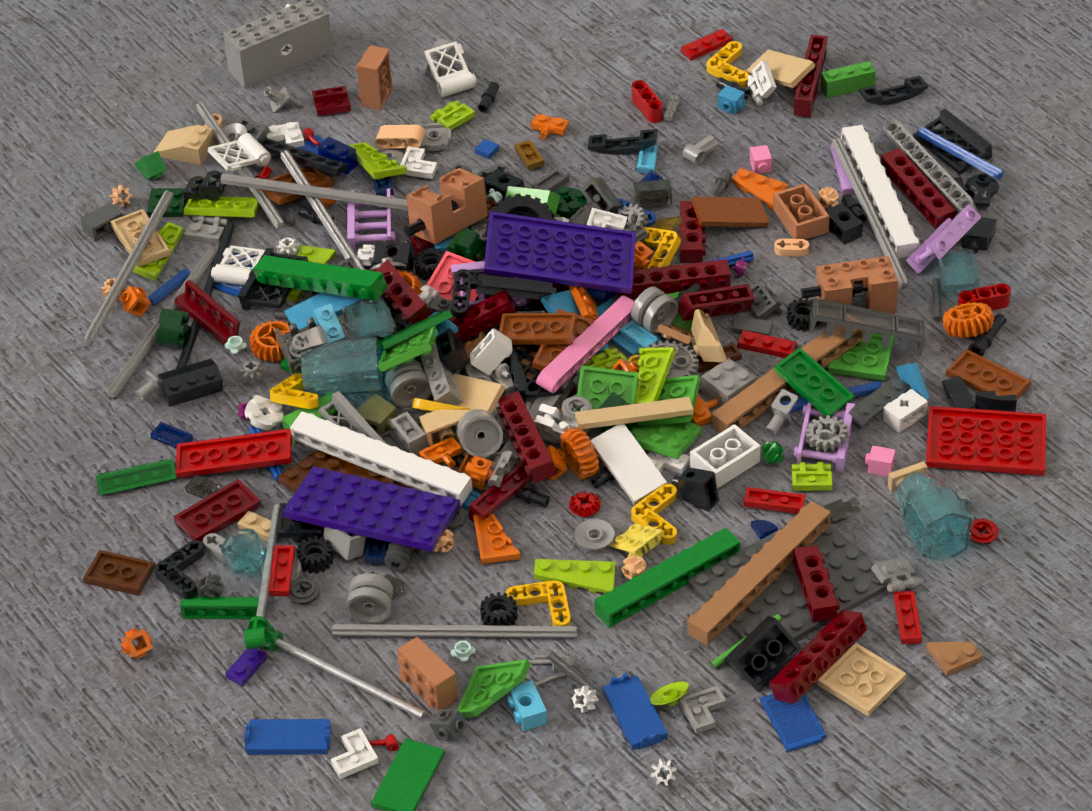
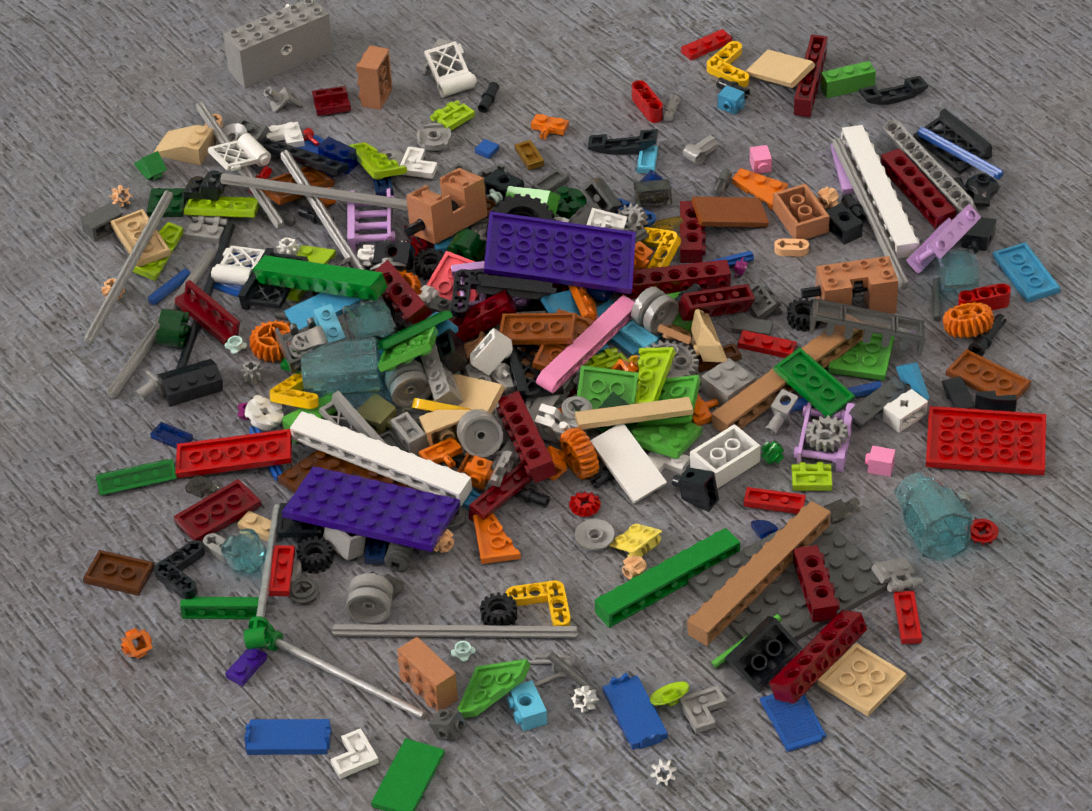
(135, 301): orange brick -> none
(211, 586): dark grey gear -> none
(390, 741): red hand -> none
(400, 136): light nougat beam -> none
(591, 575): lime wing -> none
(650, 513): yellow beam -> none
(761, 82): white plate -> none
(896, 477): tan plate -> none
(954, 655): medium nougat wing -> none
(1026, 272): none -> dark azure tile

